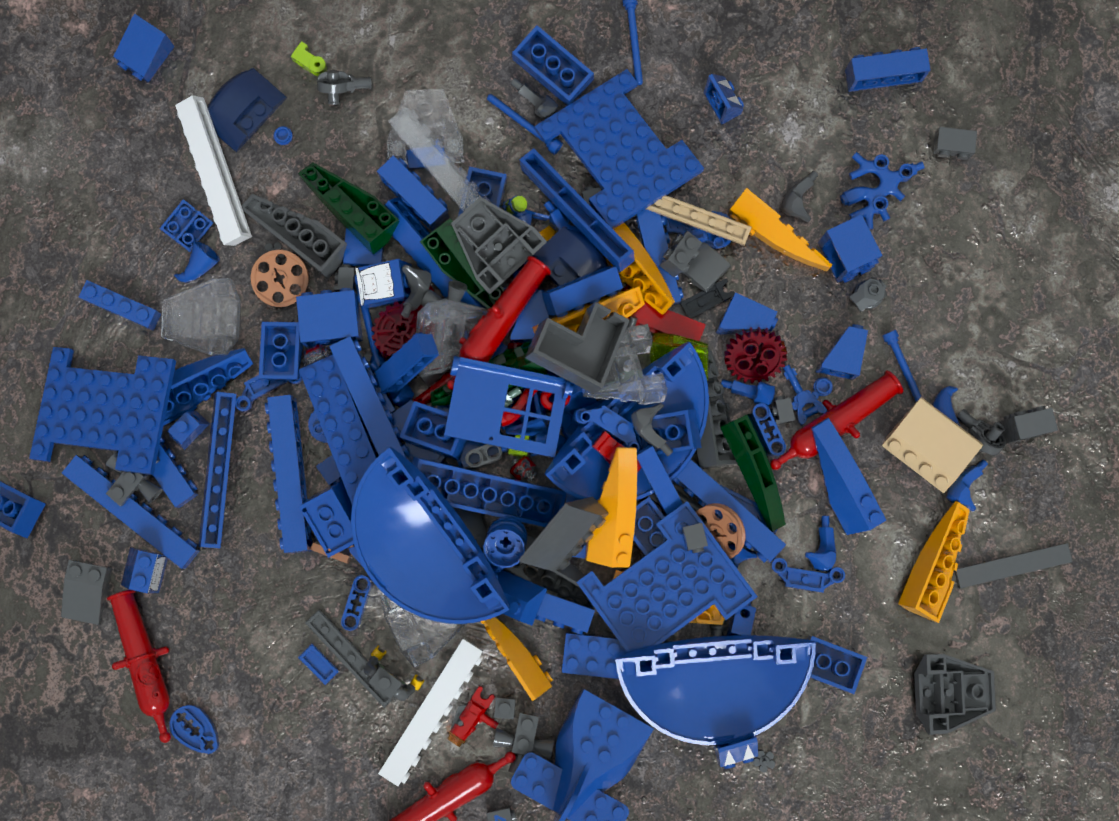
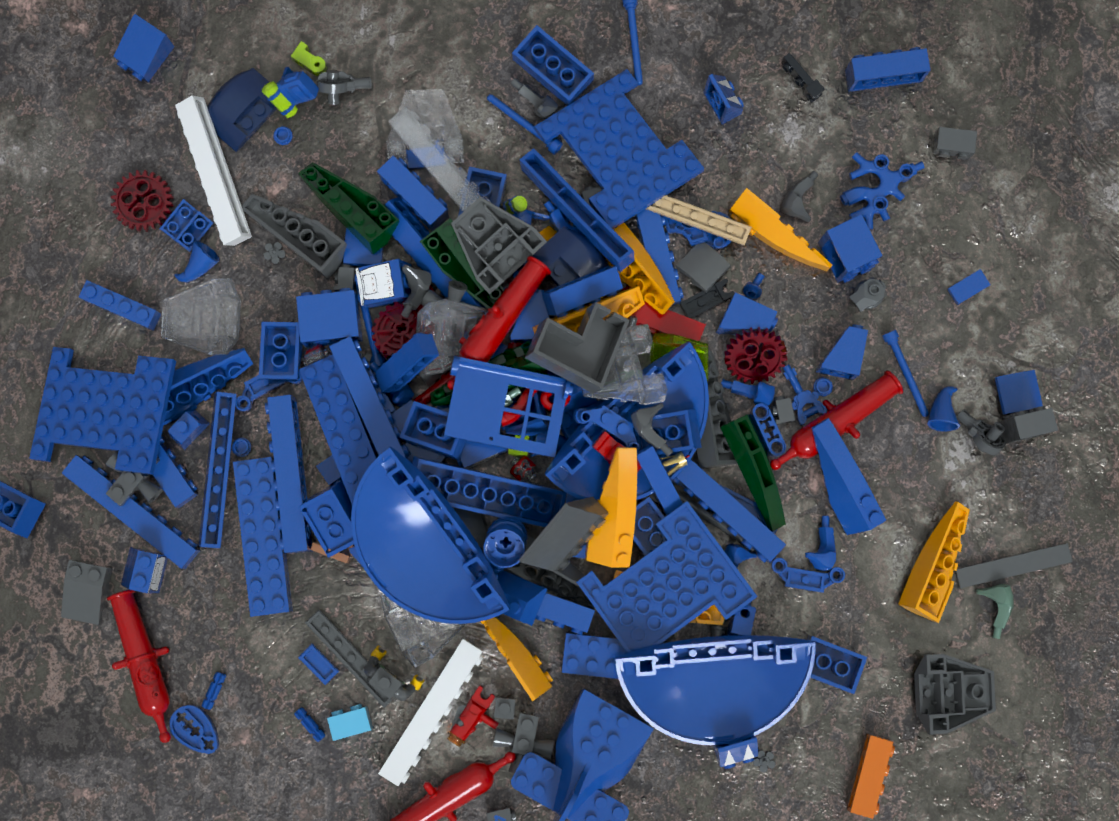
(132, 187): none -> dark red gear
(213, 690): none -> blue axle
(241, 447): none -> blue plate
(263, 559): none -> blue brick
(270, 276): nougat wedge -> none
(290, 91): none -> blue piece
(309, 724): none -> blue axle
(315, 428): blue plate -> none
(349, 723): none -> medium azure brick
(350, 606): blue beam -> none
(484, 458): dark grey beam -> none
(678, 458): none -> pearl gold piece
(679, 255): dark grey brick -> none
(694, 537): dark grey brick -> none
(723, 528): nougat wedge -> none
(752, 289): none -> blue plate
(812, 89): none -> black plate
(870, 776): none -> orange brick
(932, 445): tan slope -> none
(960, 491): blue animal -> none
(968, 287): none -> blue tile
(1004, 597): none -> sand green animal
(1018, 392): none -> blue slope

